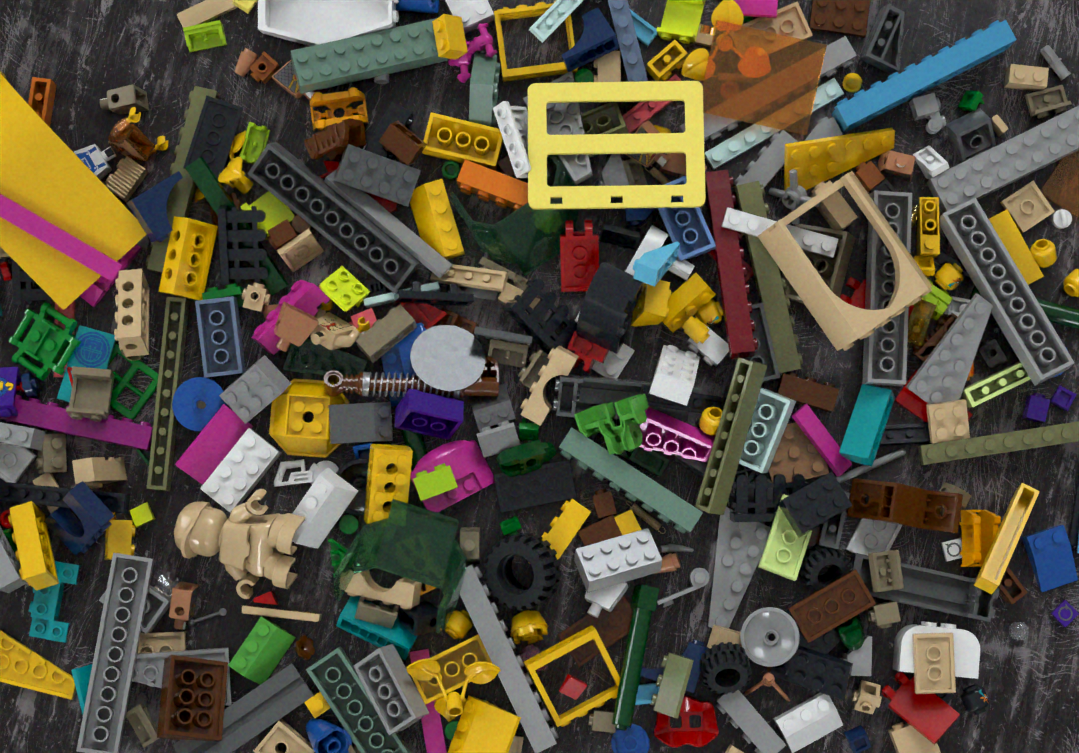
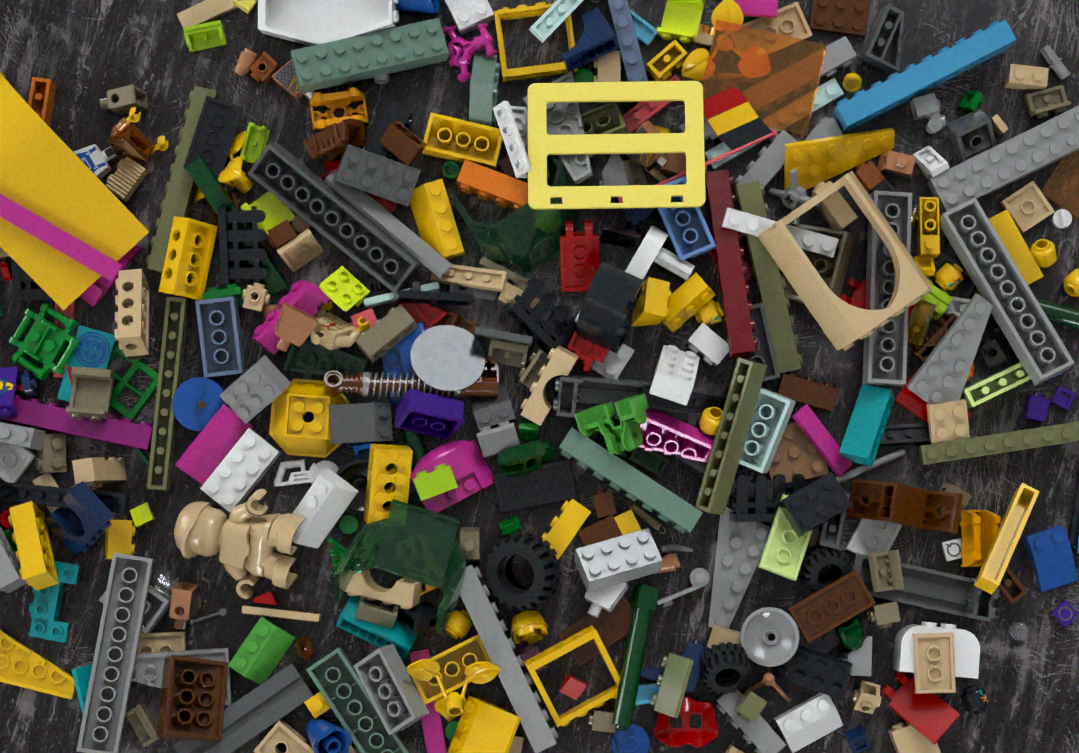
(151, 208): dark blue arch -> none
(449, 36): yellow brick -> none
(655, 263): medium azure slope -> none
(696, 330): yellow brick -> none
(732, 122): none -> flag
(750, 706): none -> olive brick

